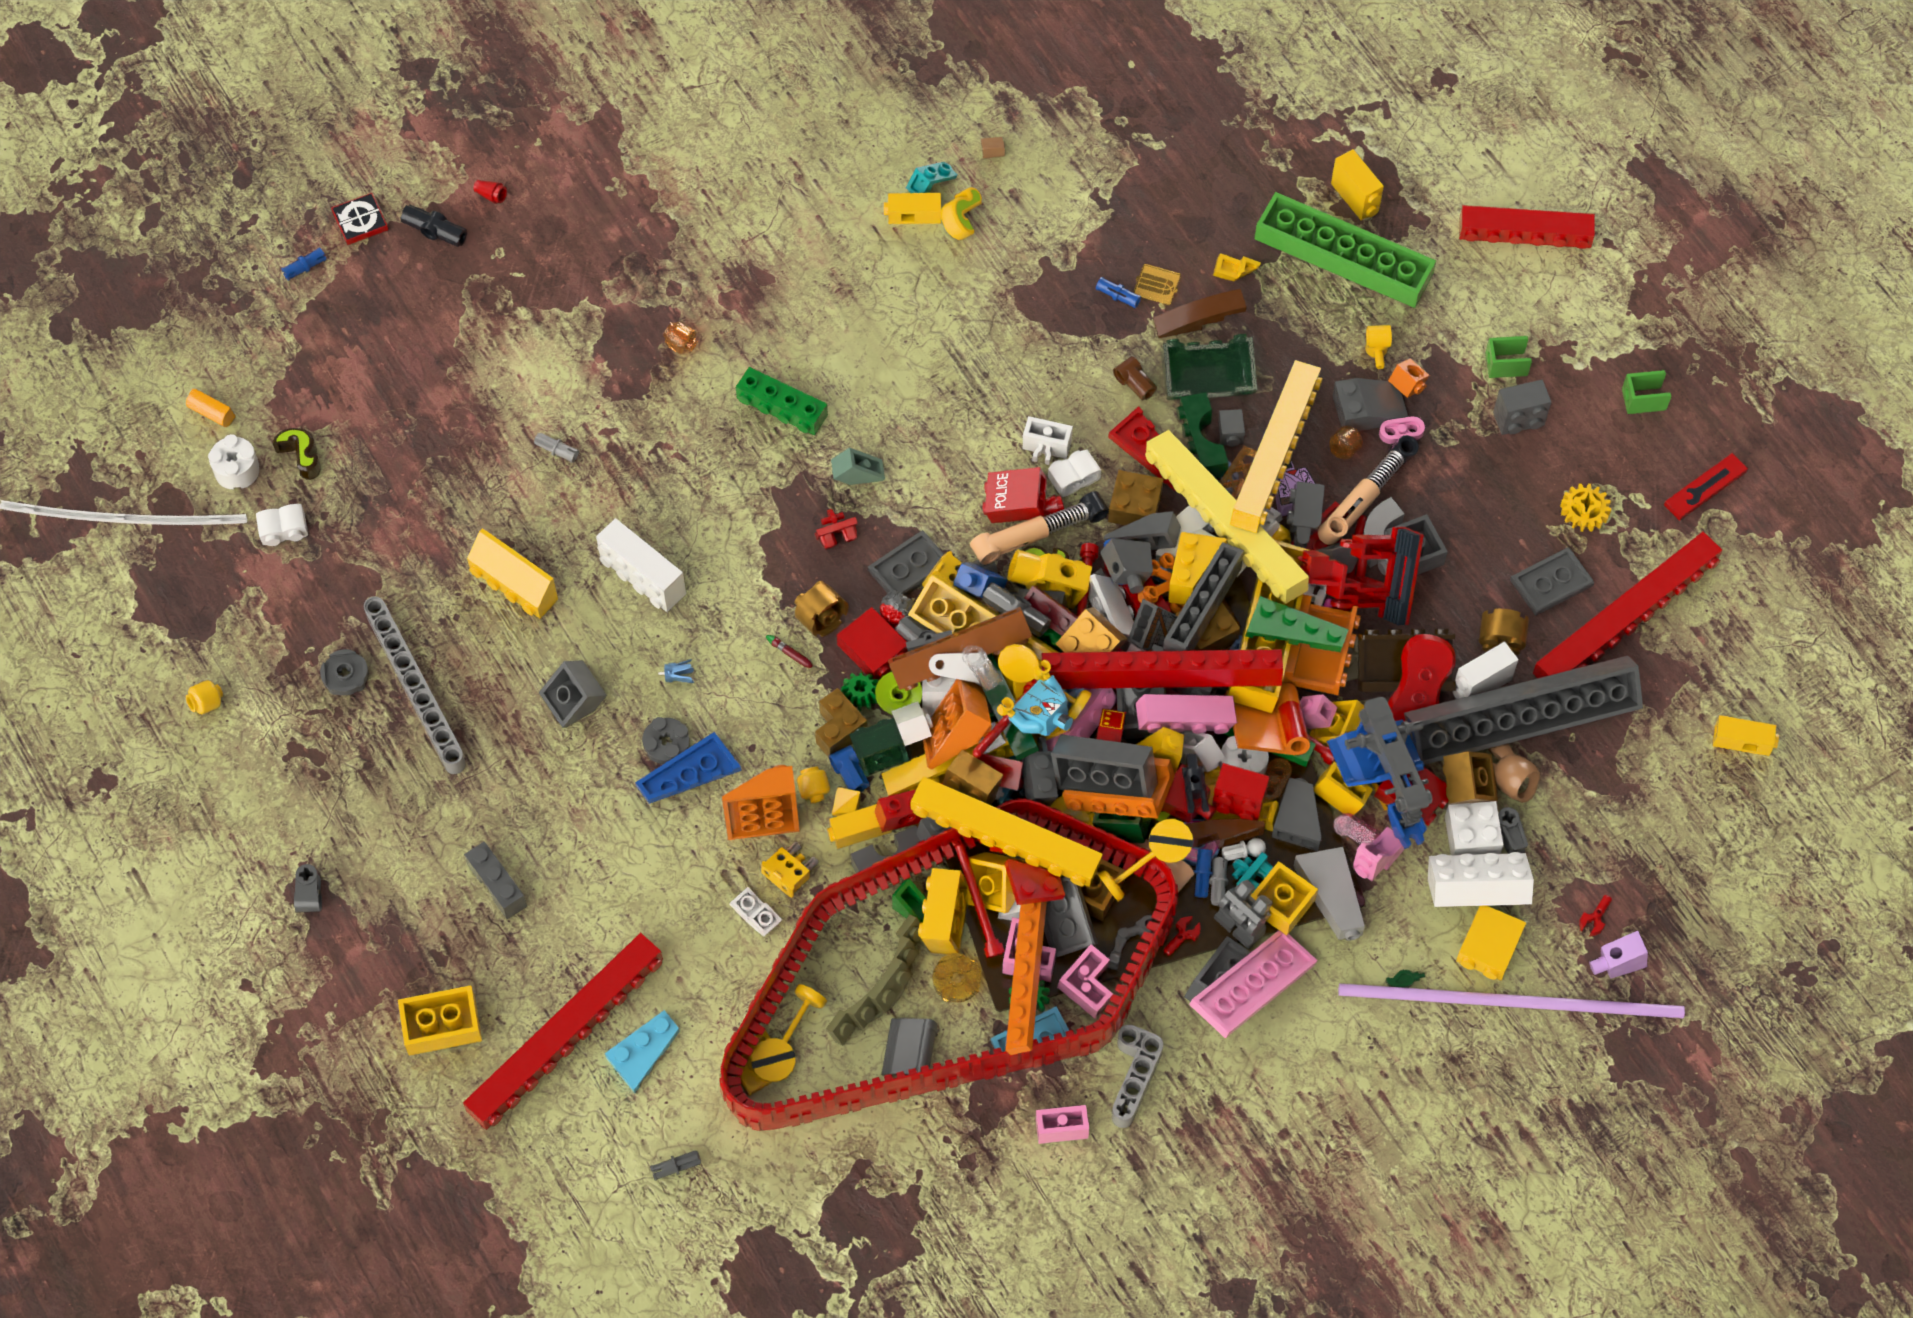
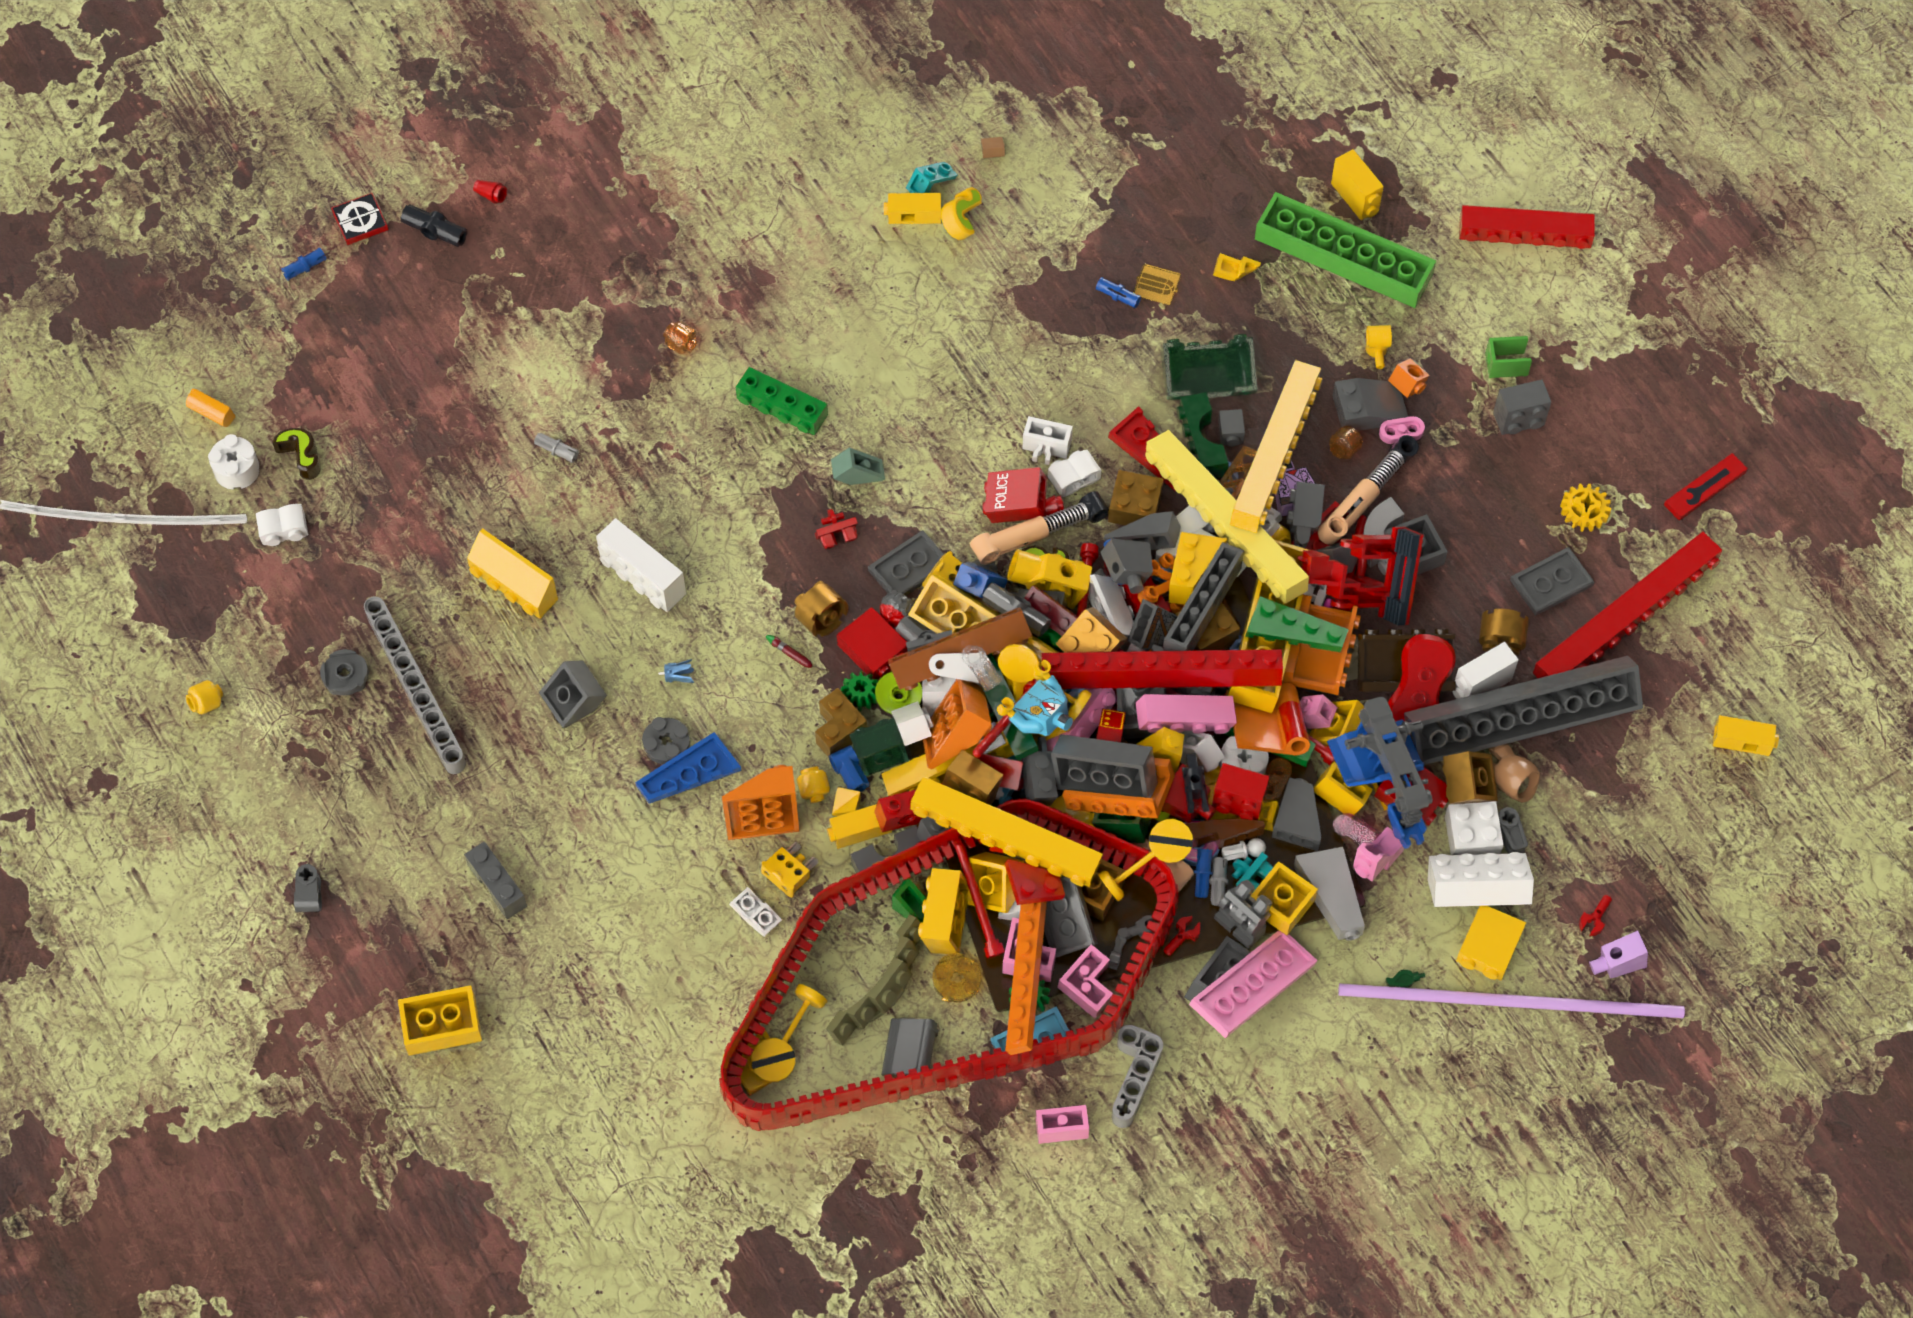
(563, 1031): red brick -> none
(639, 1051): medium azure wing -> none
(675, 1165): dark grey axle -> none
(1132, 374): reddish brown piece -> none
(1198, 313): reddish brown slope -> none
(1645, 403): bright green piece -> none

